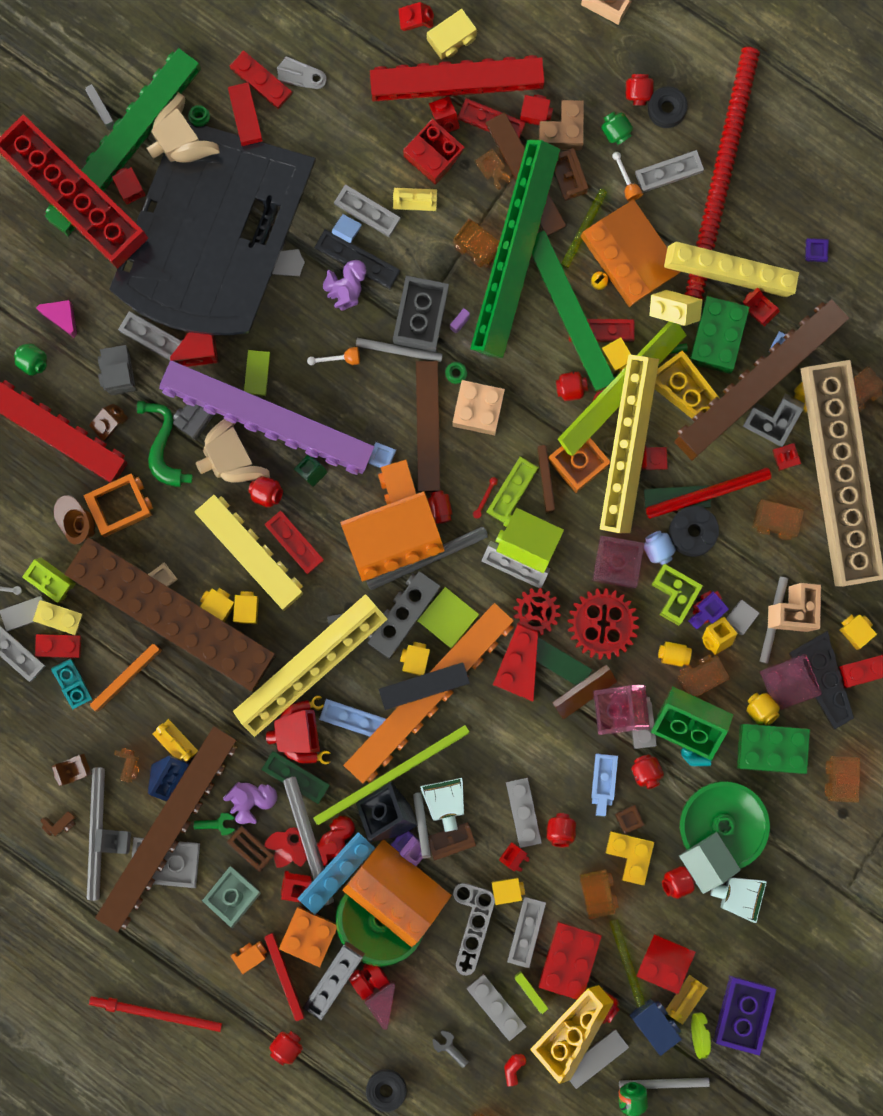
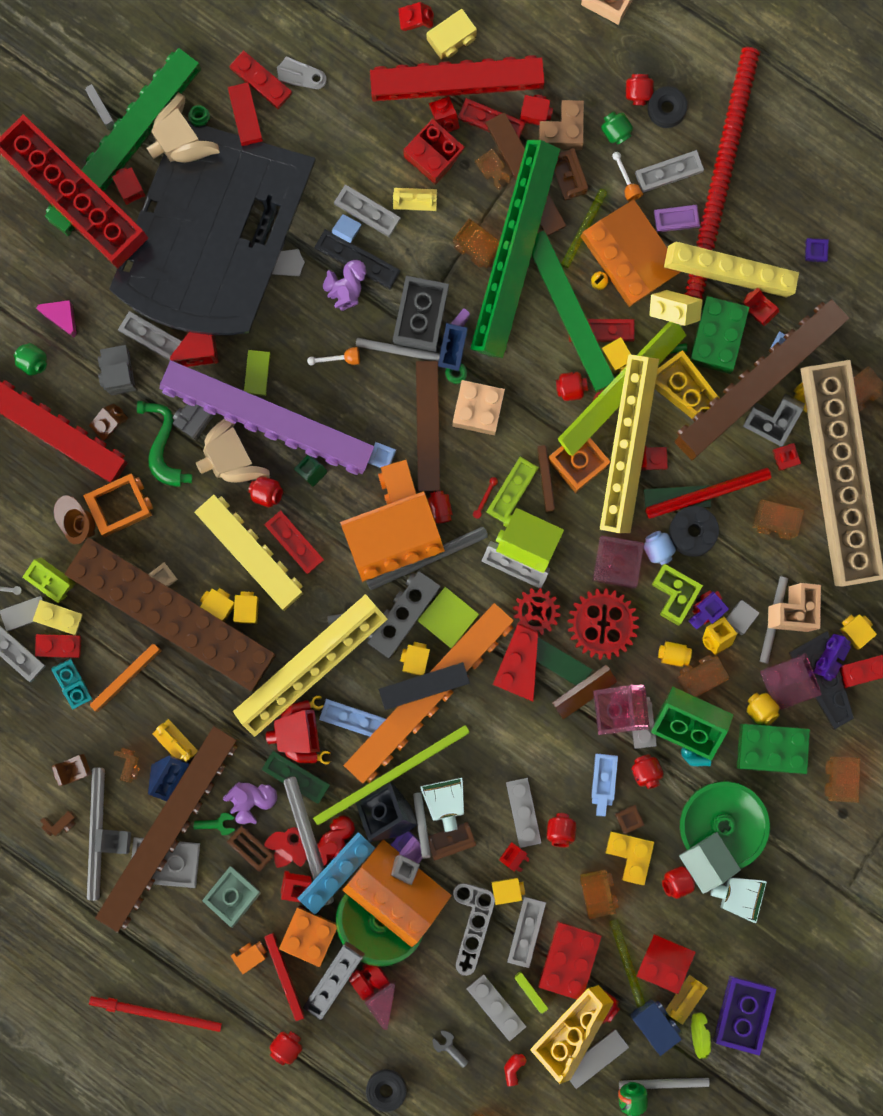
(404, 869): none -> light grey slope
(453, 346): none -> dark blue slope
(676, 218): none -> medium lavender tile
(836, 648): none -> dark purple hinge

